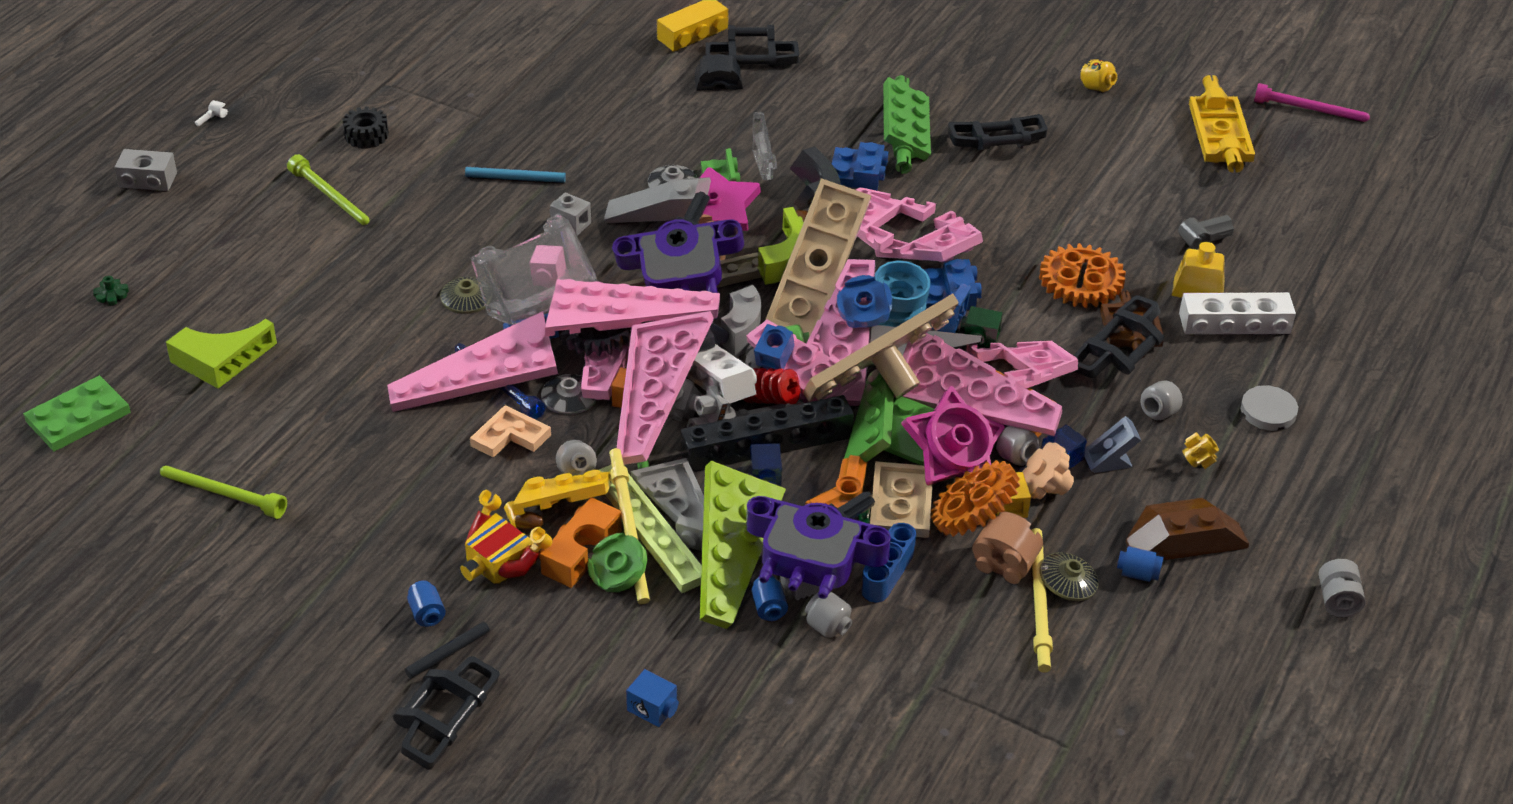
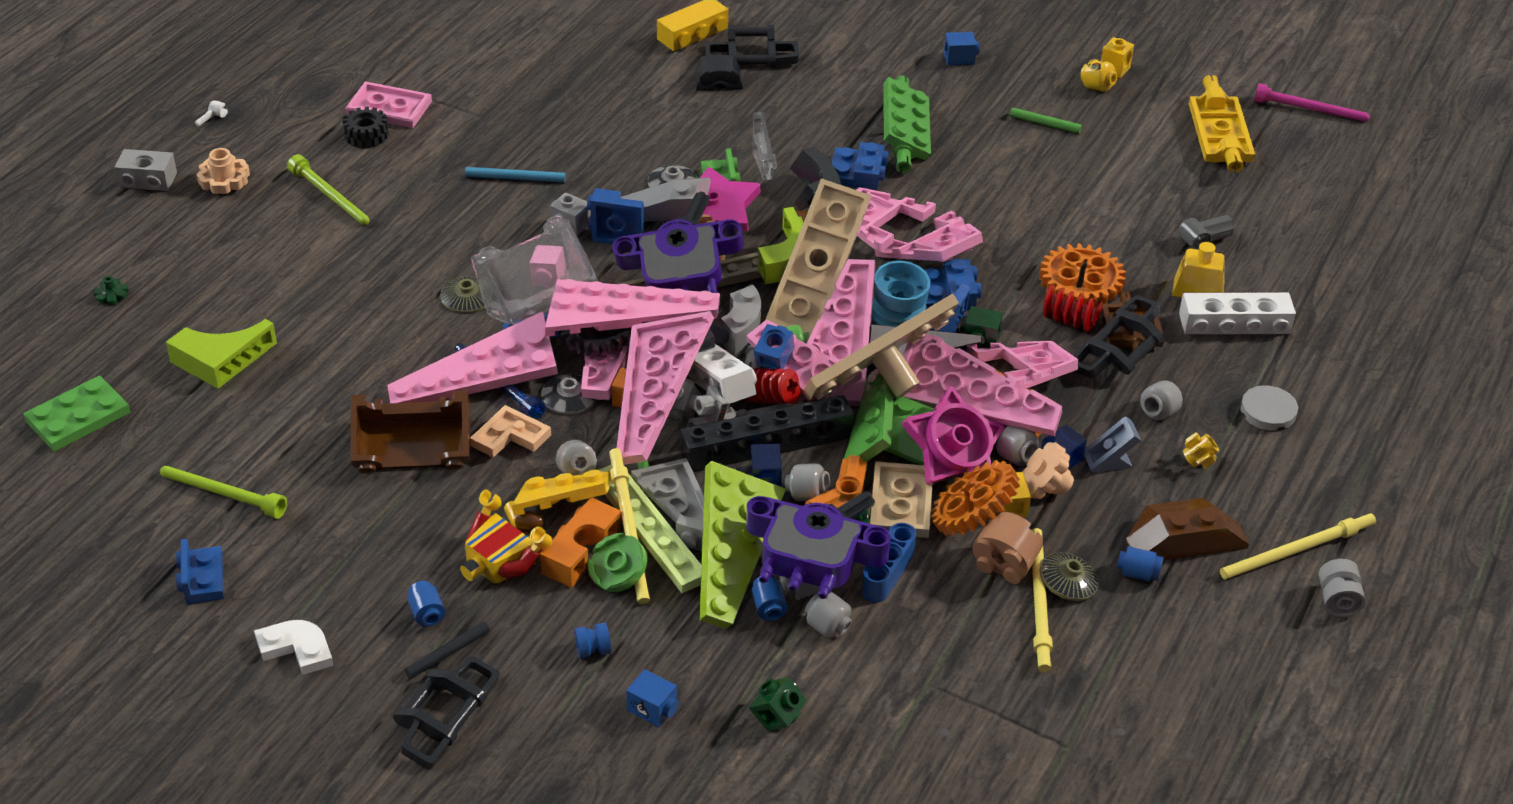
(200, 573): none -> blue bracket
(222, 172): none -> light nougat plant
(298, 637): none -> white plate
(400, 105): none -> bright pink tile
(410, 433): none -> reddish brown windscreen
(590, 640): none -> blue wheel
(613, 216): none -> blue plate
(778, 703): none -> dark green brick
(807, 481): none -> light grey head
(864, 315): blue plate -> none
(960, 48): none -> blue brick
(983, 141): black bar -> none
(1045, 120): none -> bright green bar
(1071, 310): none -> red piece
(1119, 54): none -> yellow brick
(1345, 528): none -> light yellow bar

